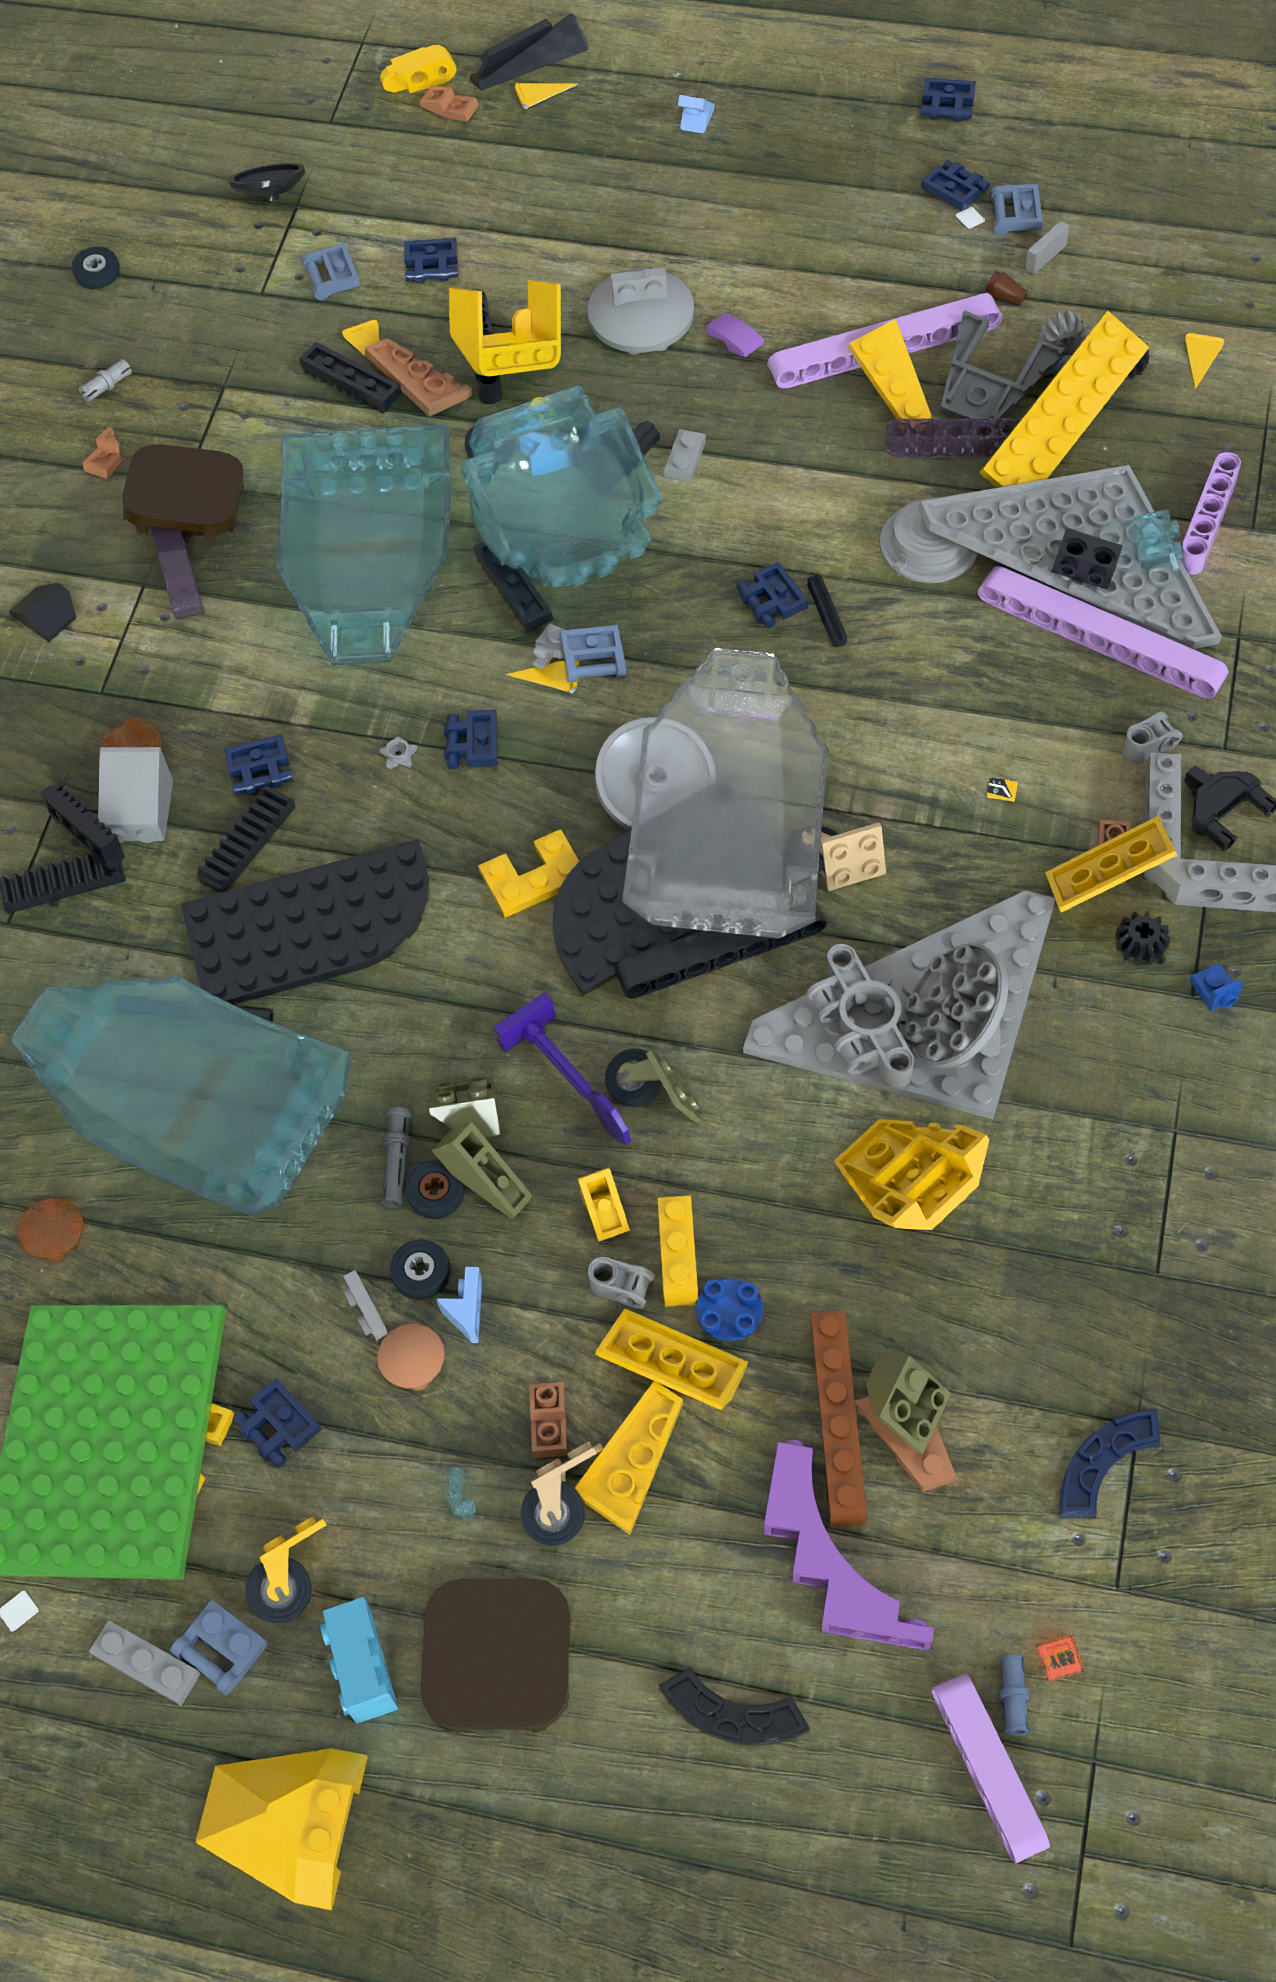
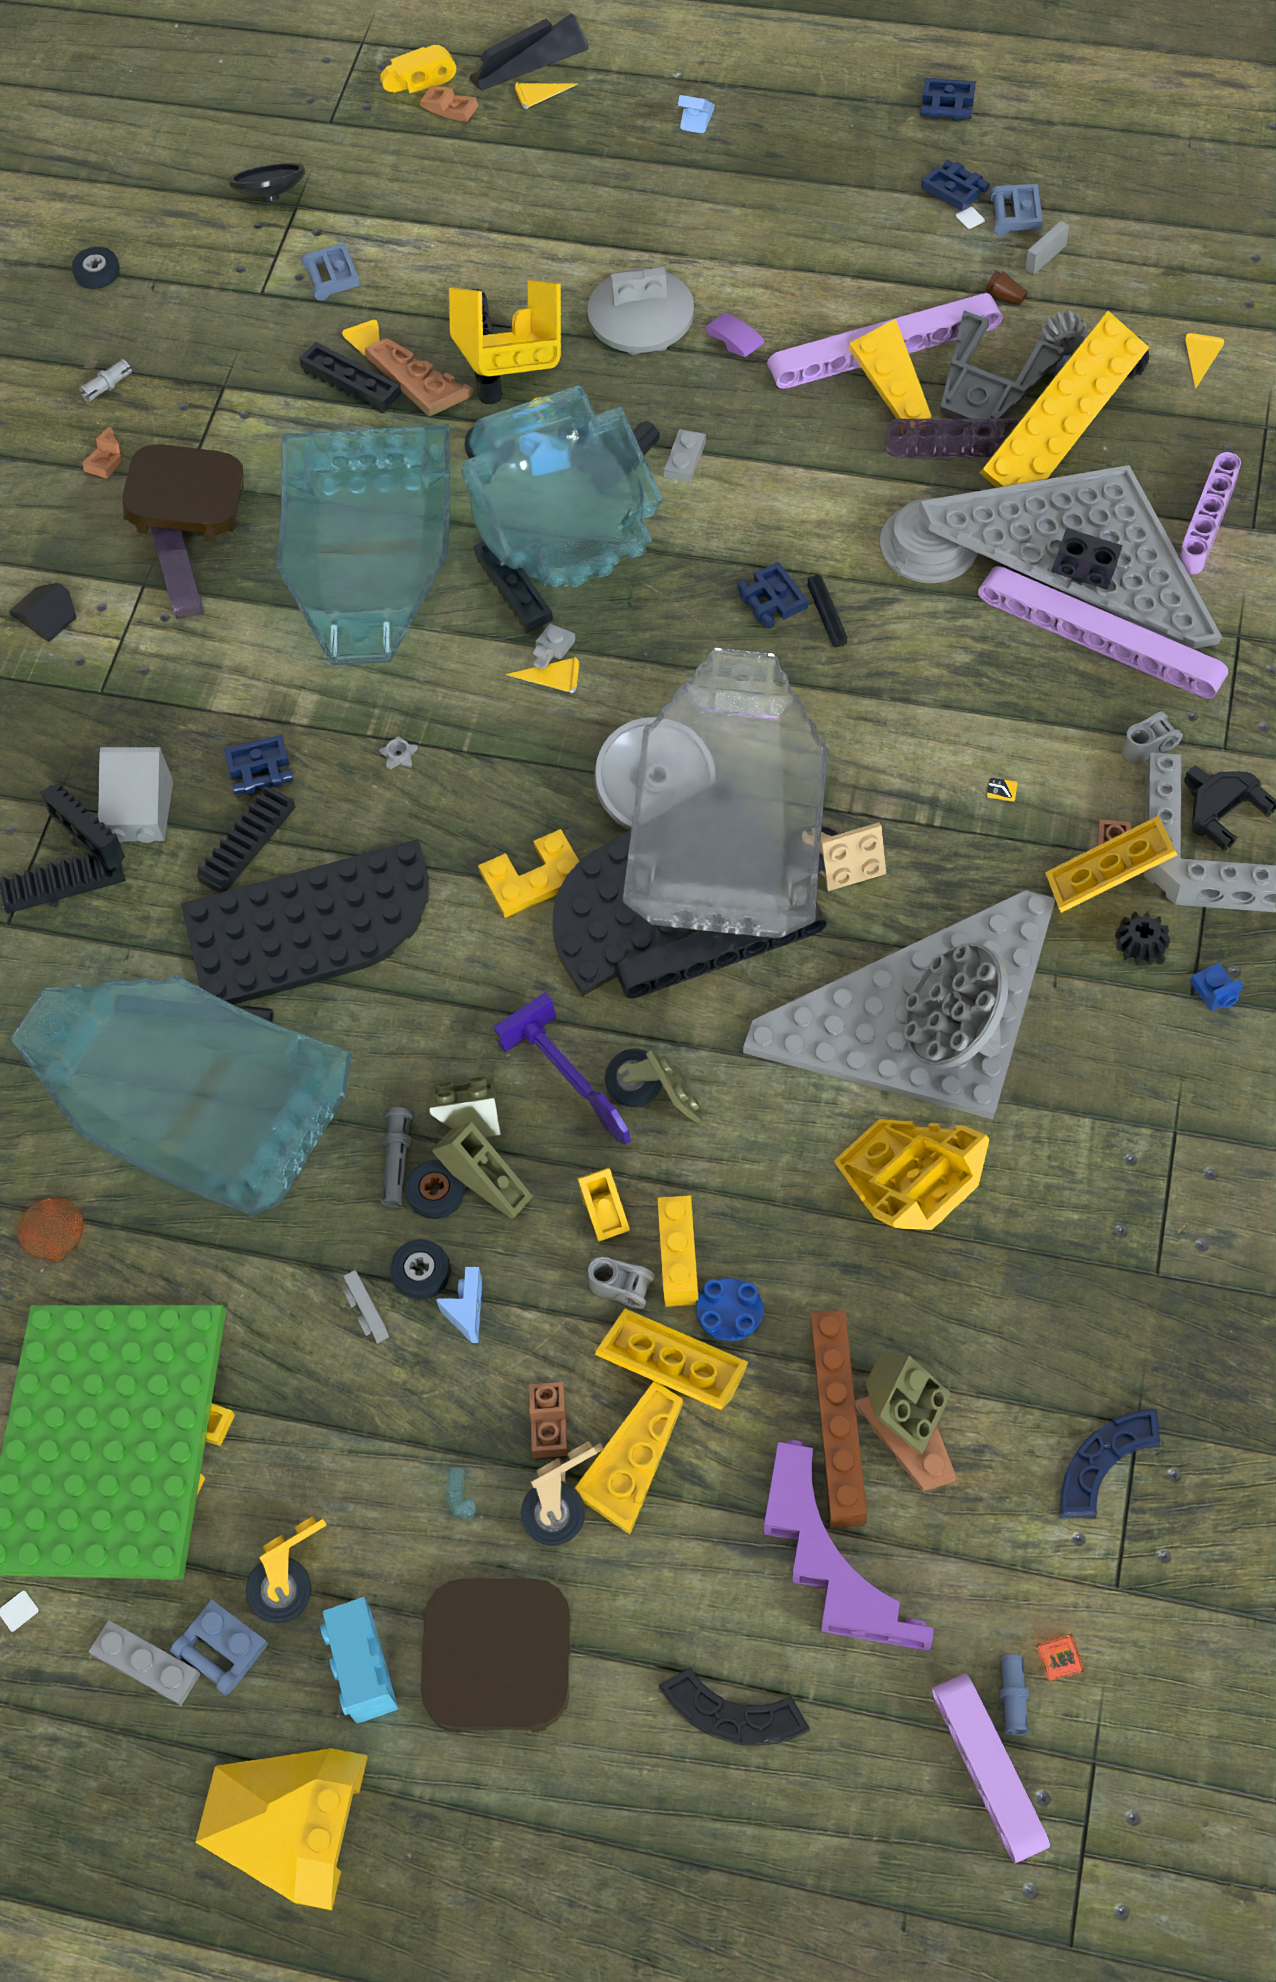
(133, 734): clear orange dish -> none
(285, 1415): dark blue plate -> none
(411, 1356): nougat dish -> none
(431, 253): dark blue plate -> none
(481, 739): dark blue plate -> none
(592, 644): sand blue plate -> none
(862, 1046): light grey piece -> none
(1157, 539): clear light blue bracket -> none

